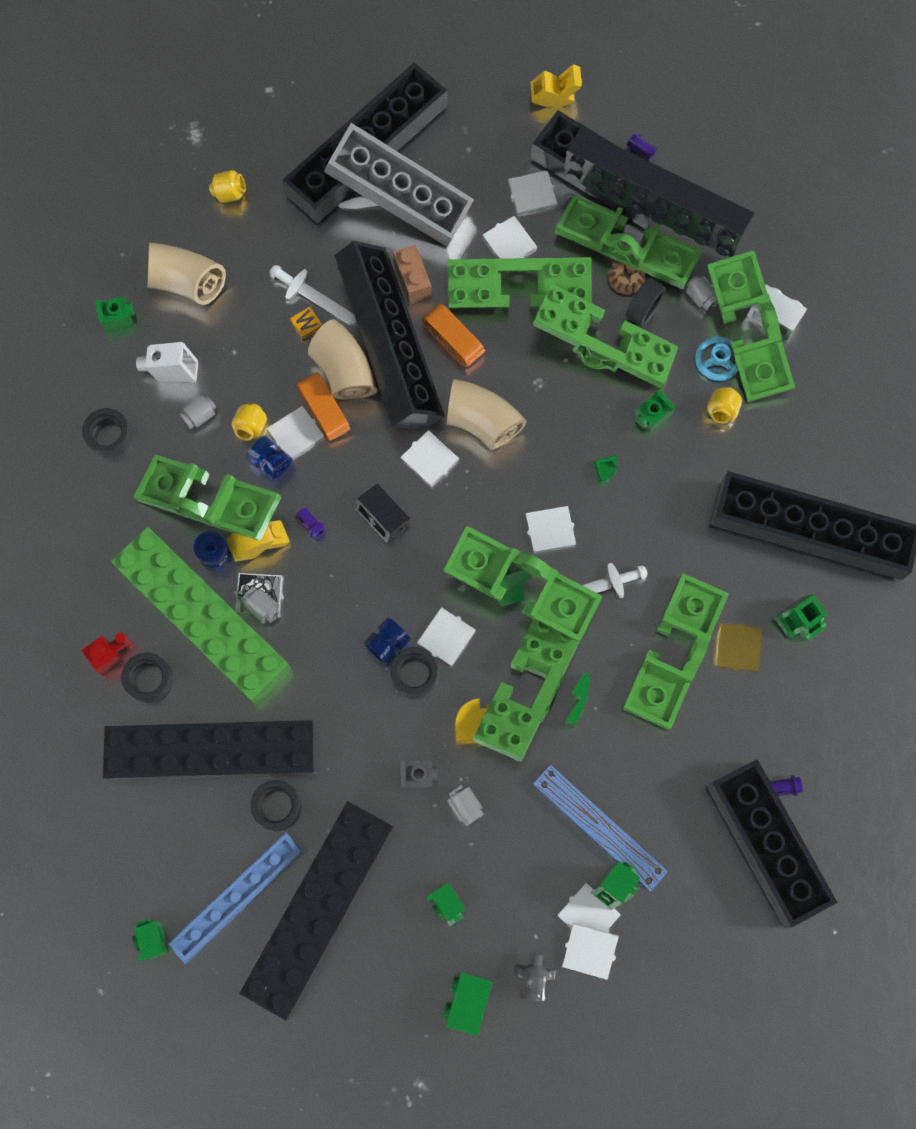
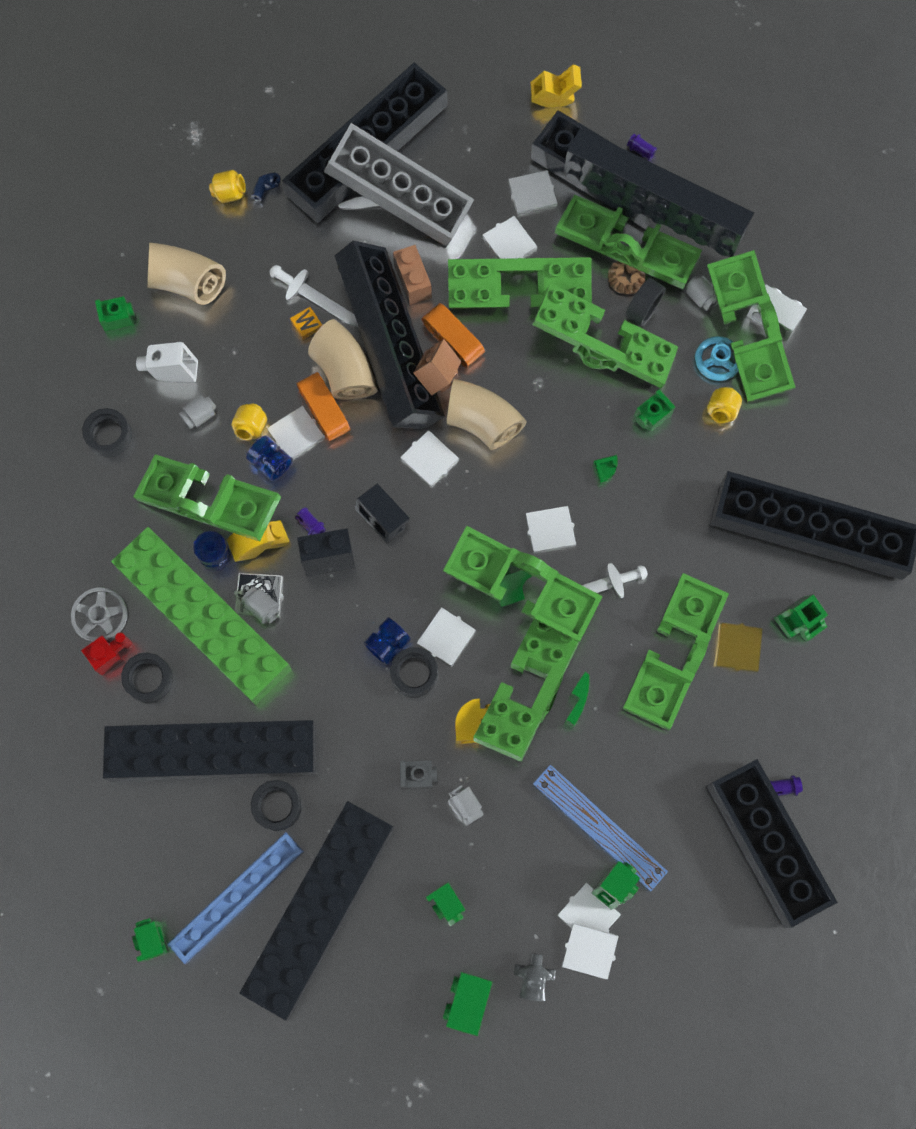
(99, 614): none -> light grey wheel
(265, 183): none -> dark blue arm
(326, 552): none -> black brick
(437, 367): none -> nougat brick

